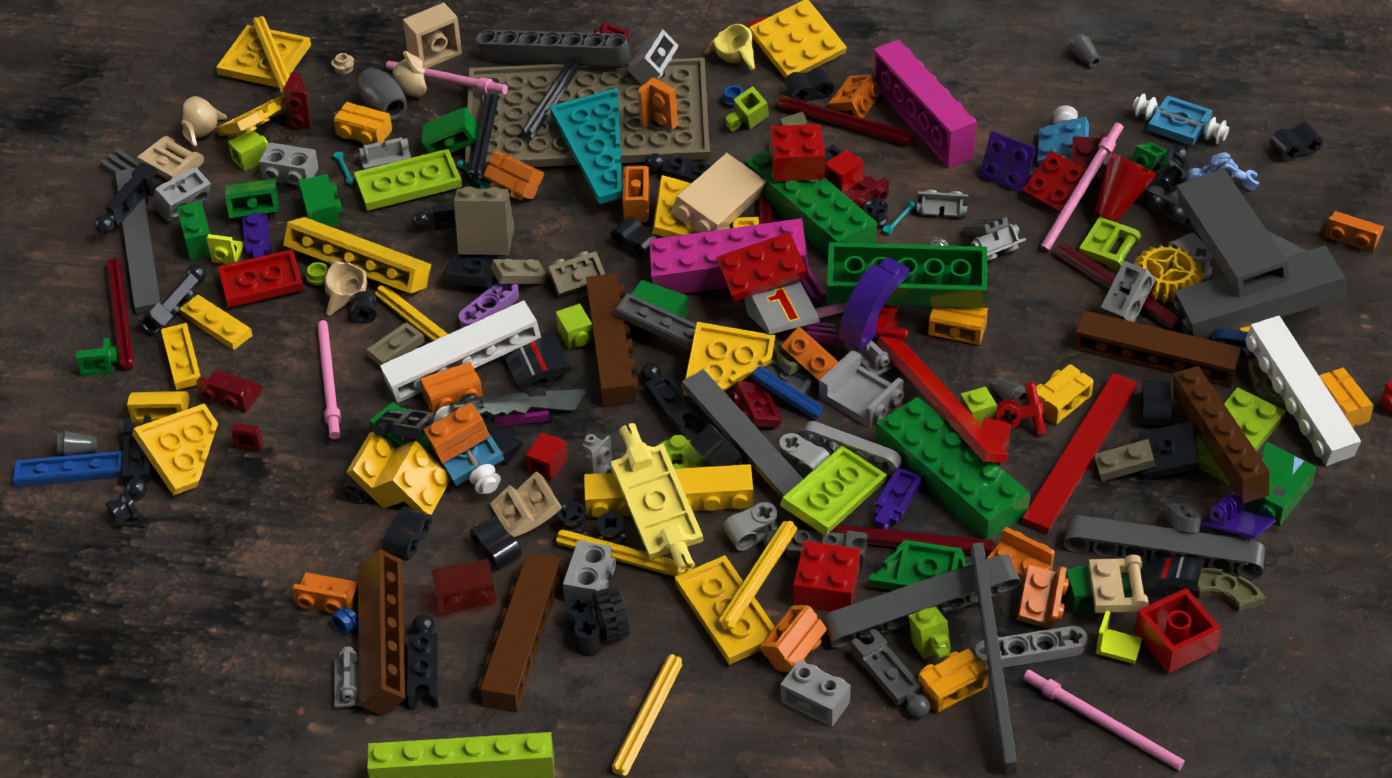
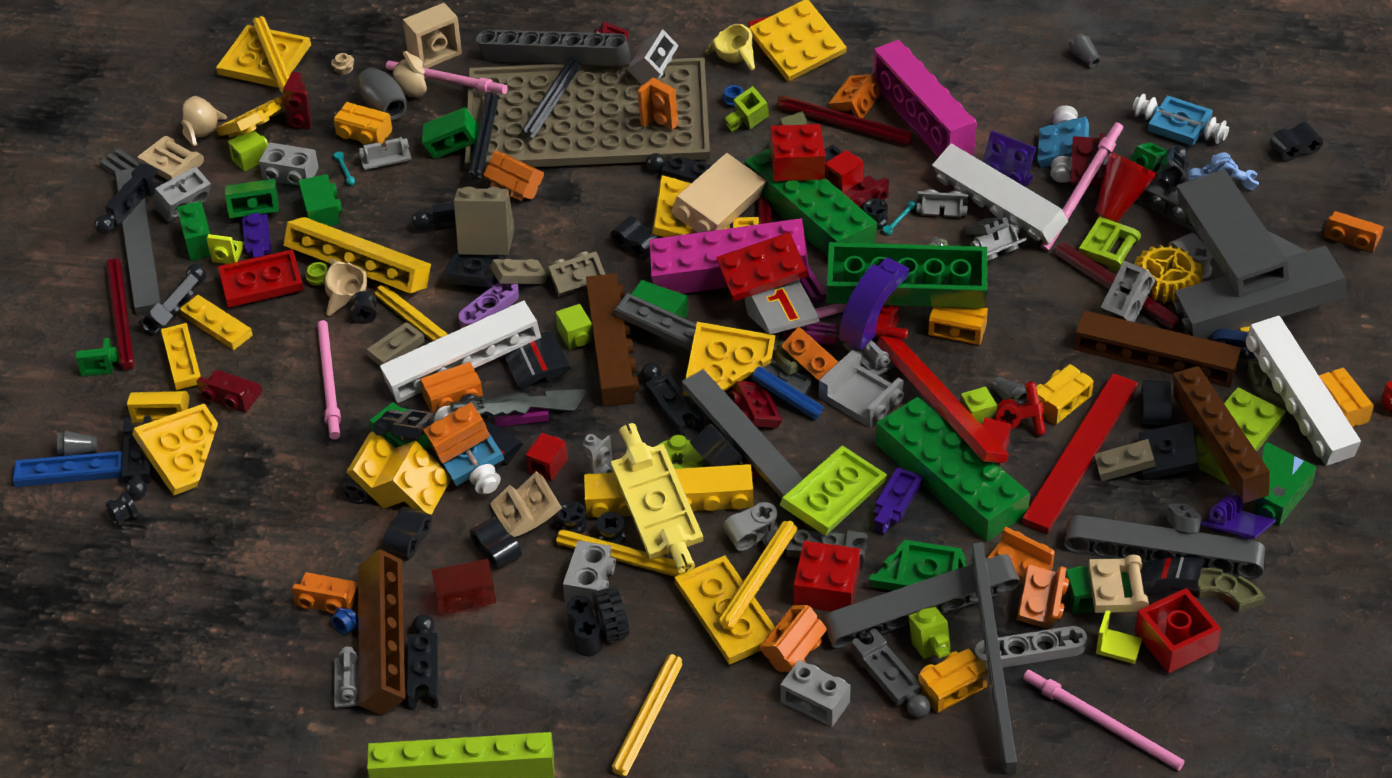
(247, 437): dark red tile -> none
(407, 179): lime plate -> none
(461, 165): teal hinge -> none
(520, 632): reddish brown brick -> none
(593, 136): teal wing -> none
(636, 192): orange brick -> none
(804, 456): light grey piece -> none
(809, 85): black axle -> none
(823, 436): light grey beam -> none
(894, 538): dark red axle -> none
(1000, 194): none -> white brick
(1054, 180): red hinge -> none

